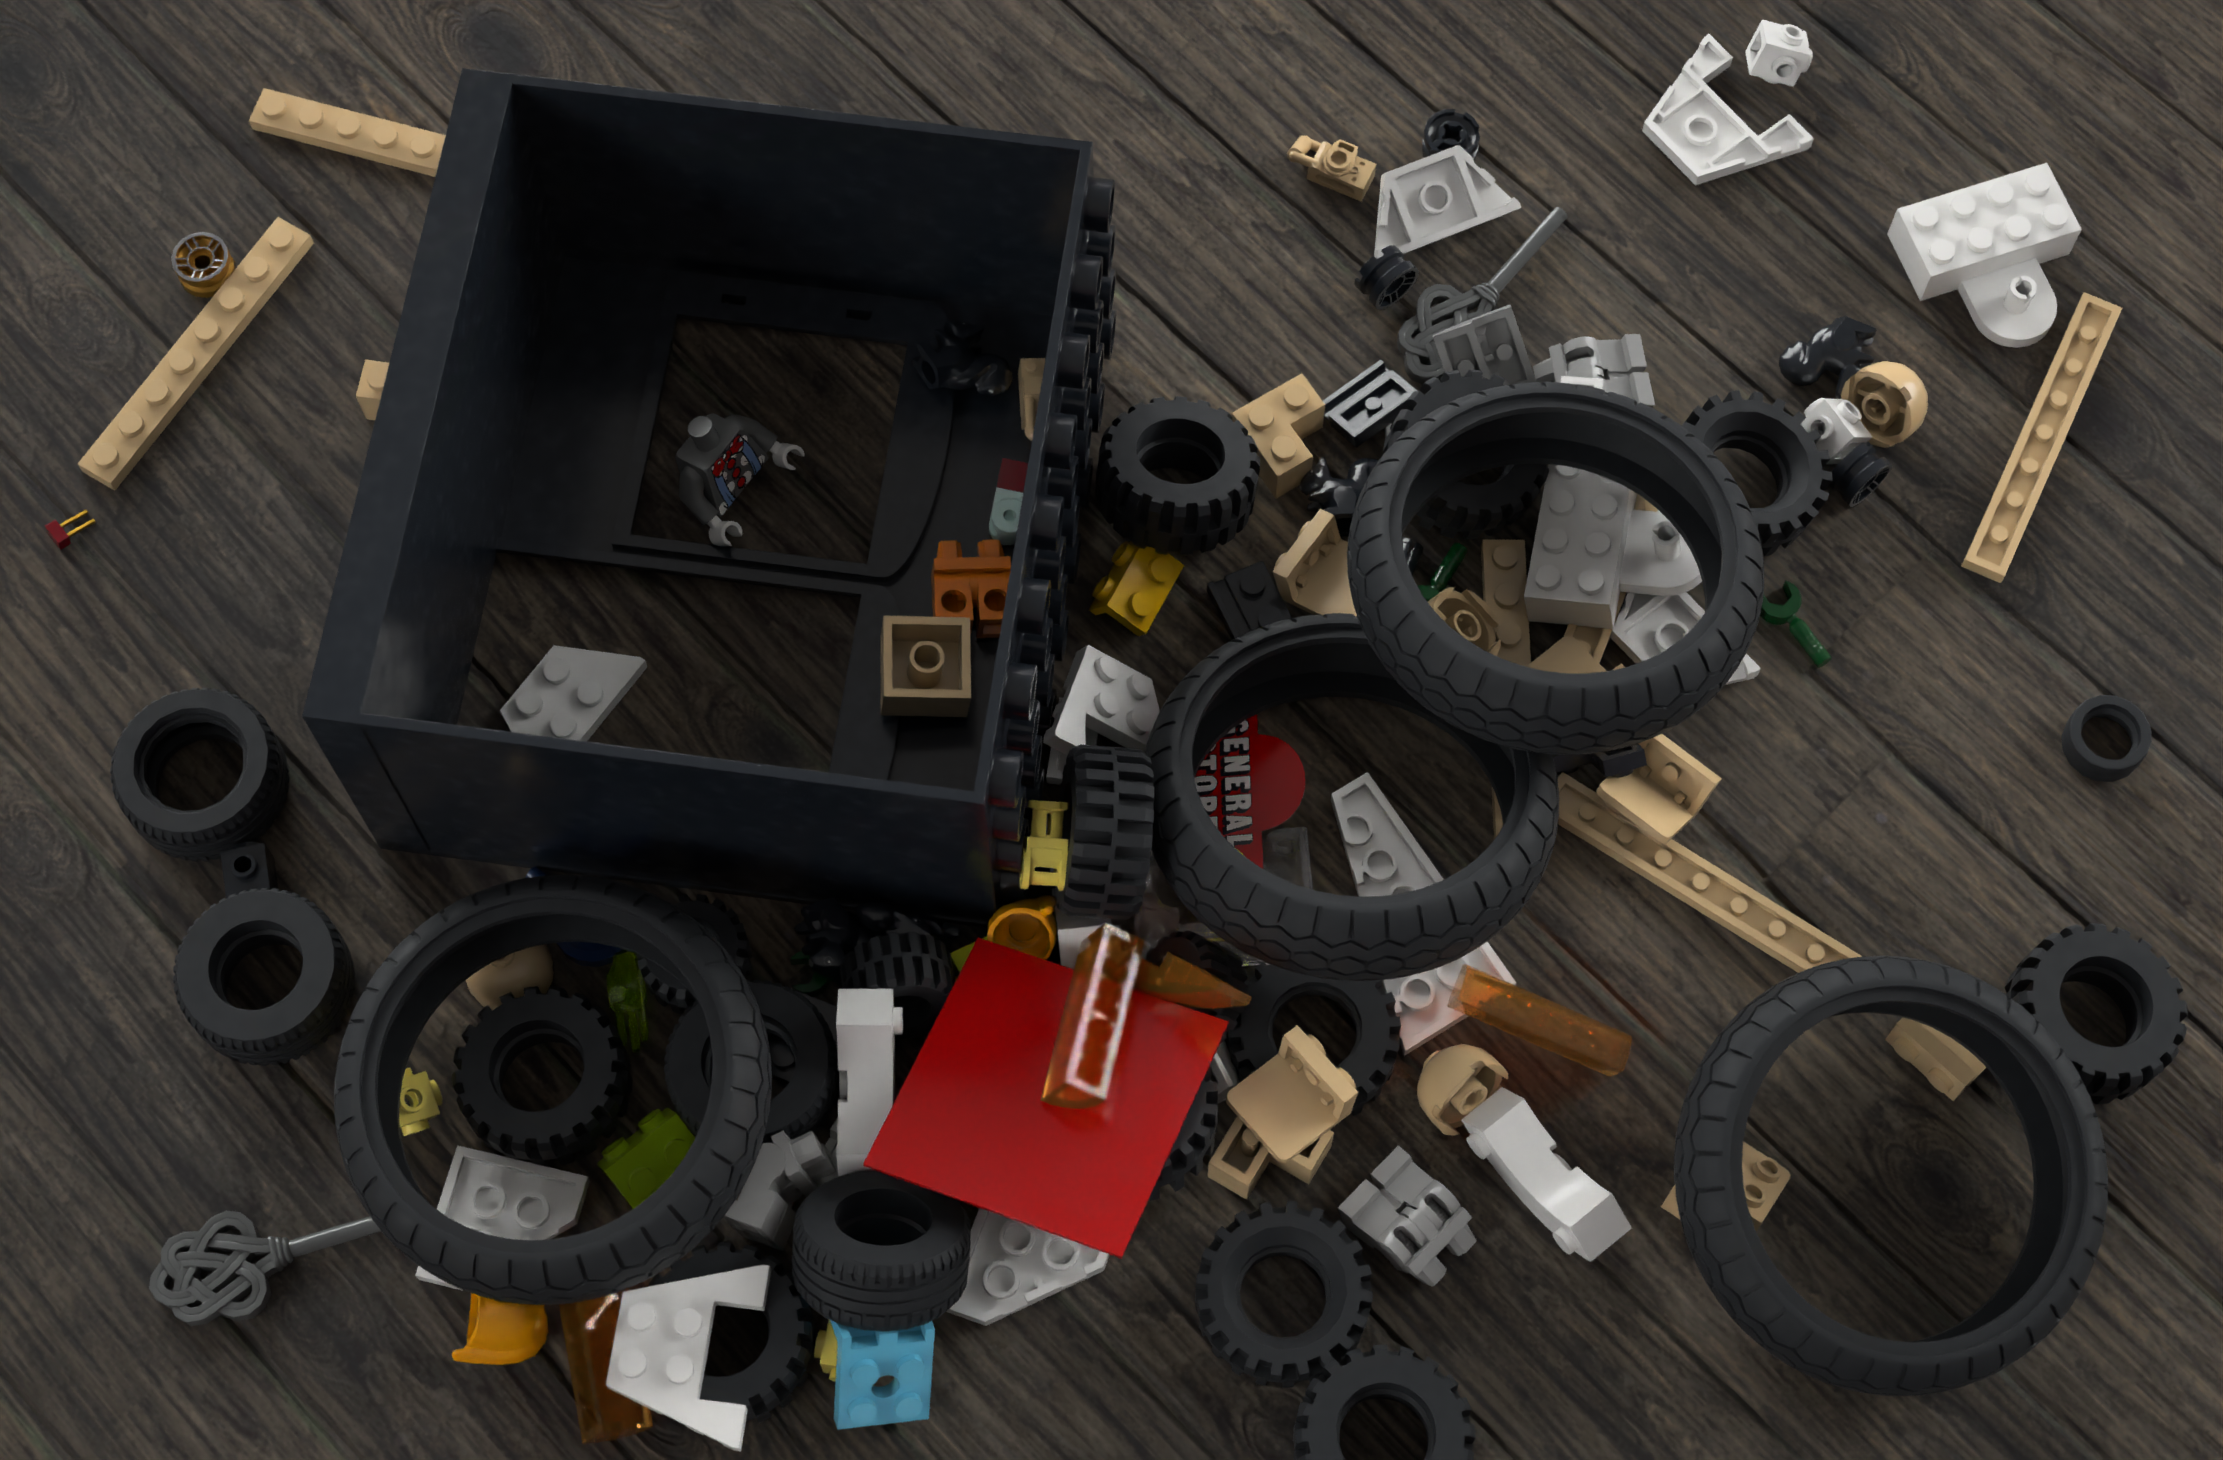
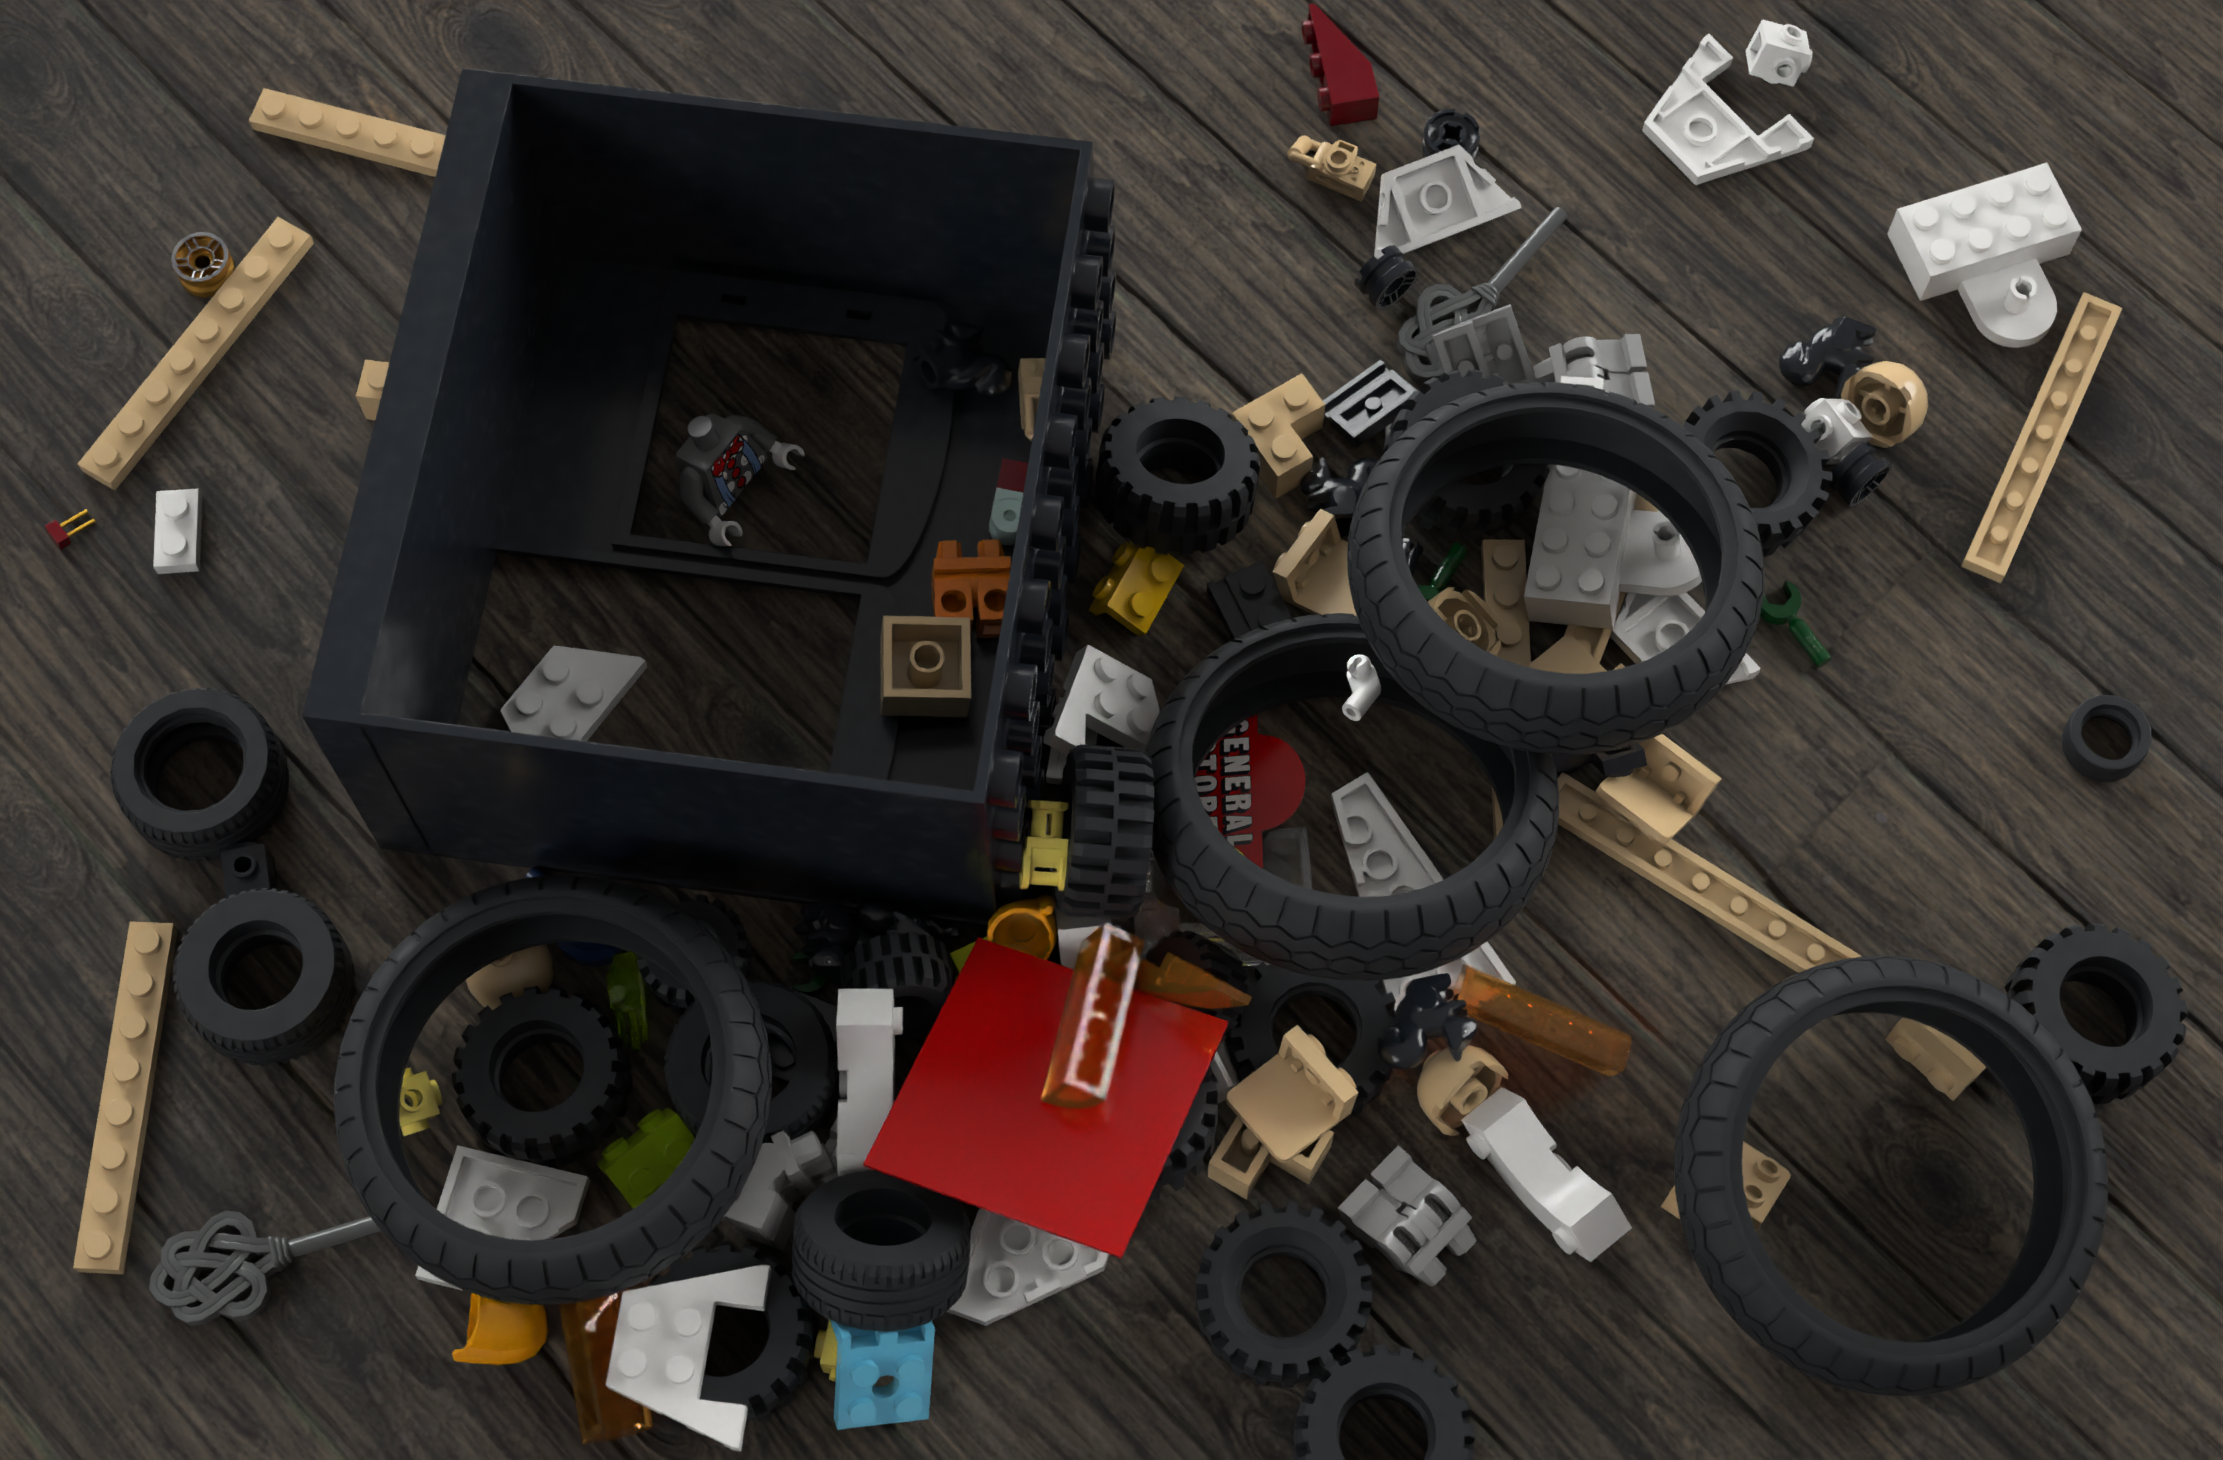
(125, 1099): none -> tan plate
(178, 531): none -> white plate
(1344, 73): none -> dark red slope
(1364, 687): none -> white arm
(1425, 1016): none -> black animal

